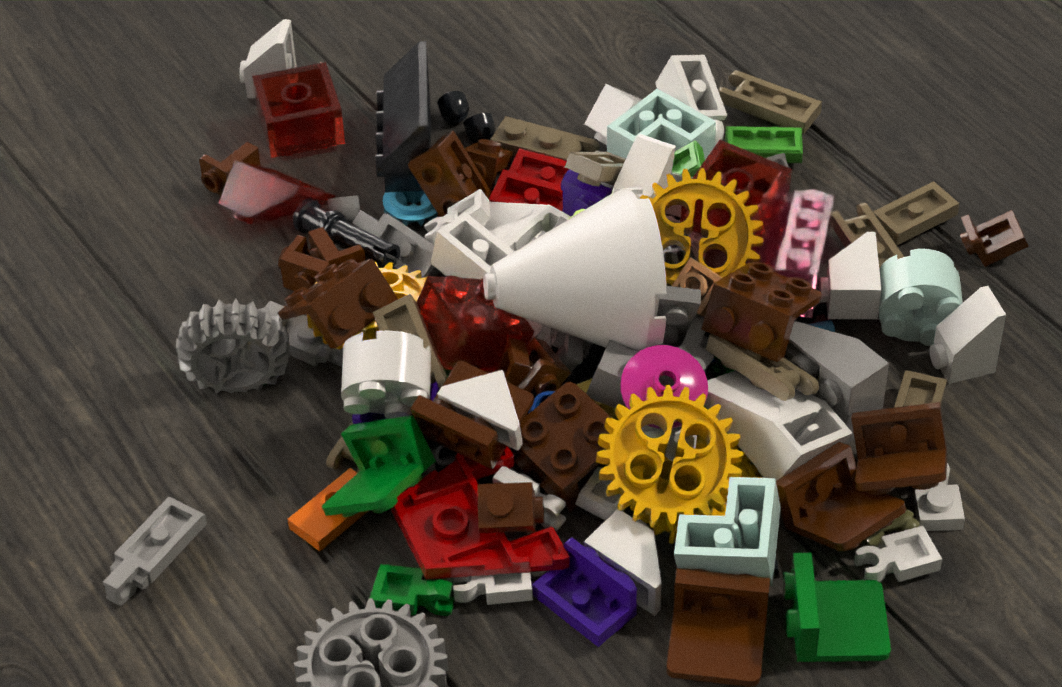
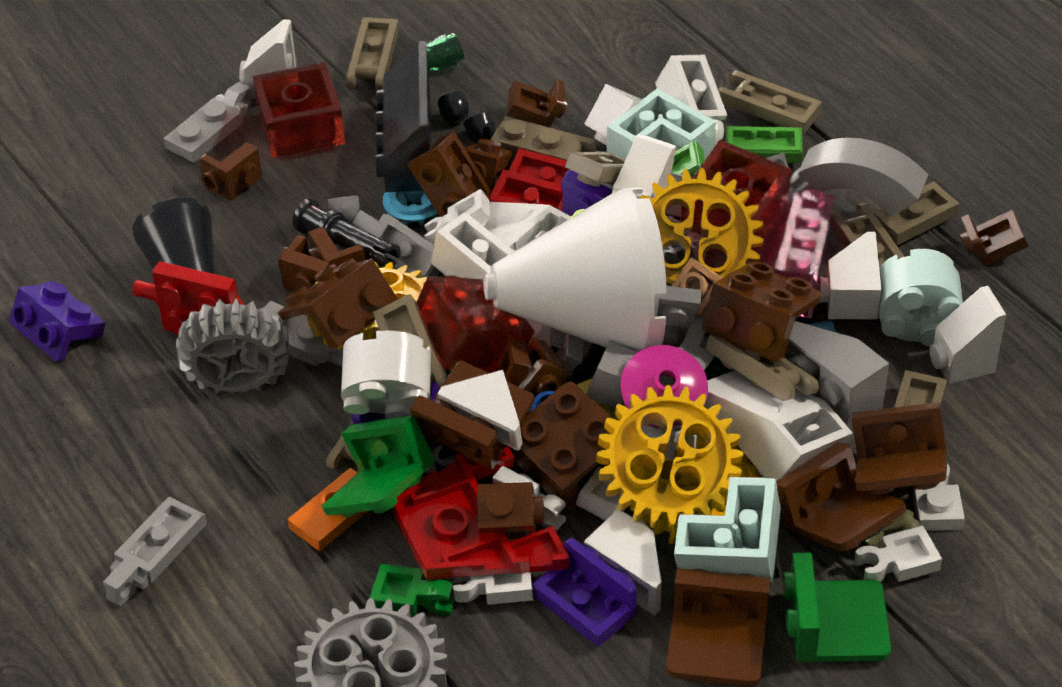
(53, 318): none -> dark purple bracket
(177, 234): none -> black cone
(183, 291): none -> red plate
(210, 123): none -> light grey hinge
(266, 193): clear red slope -> none
(373, 51): none -> dark tan hinge
(444, 52): none -> clear green cone
(536, 105): none -> reddish brown bracket
(864, 167): none -> light grey arch

